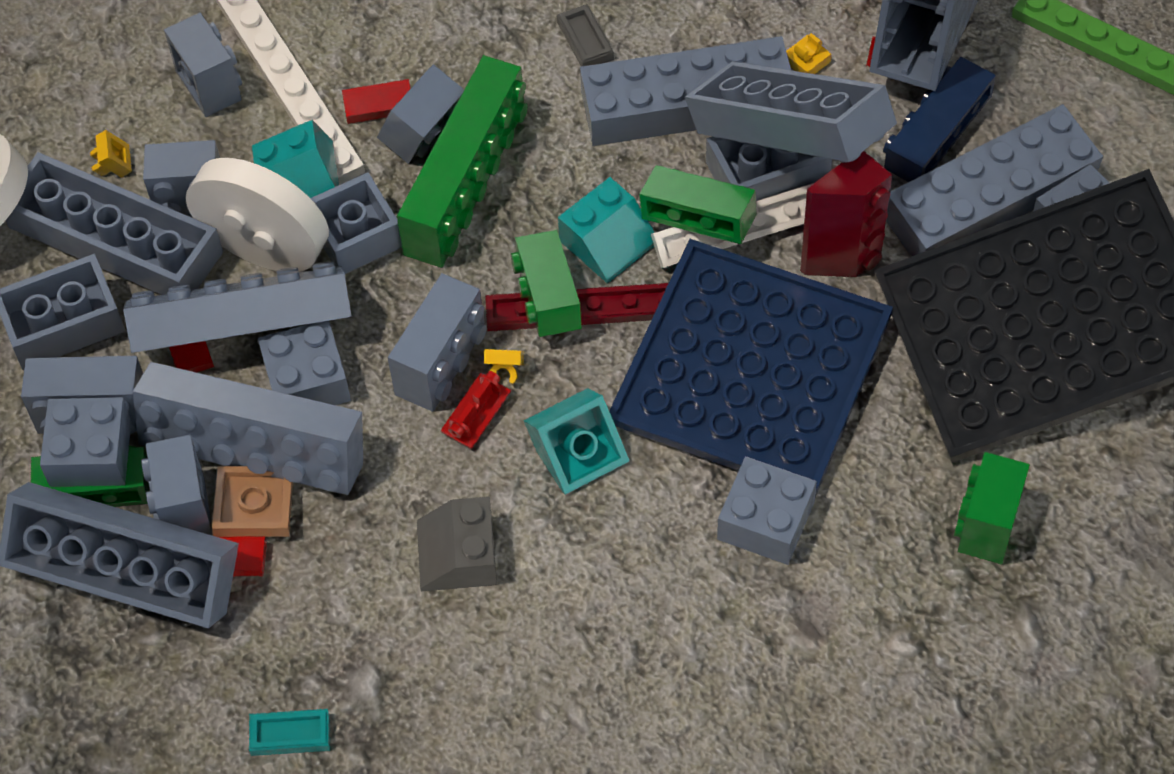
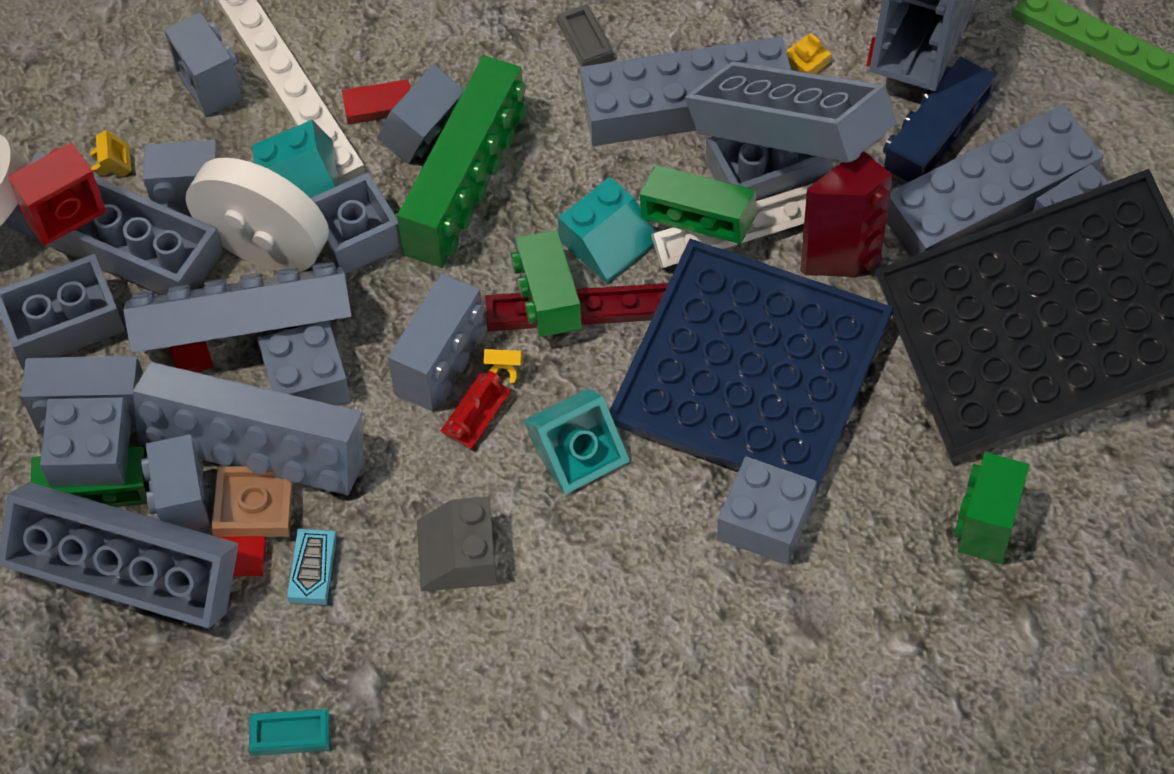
(57, 193): none -> red brick
(312, 567): none -> tile

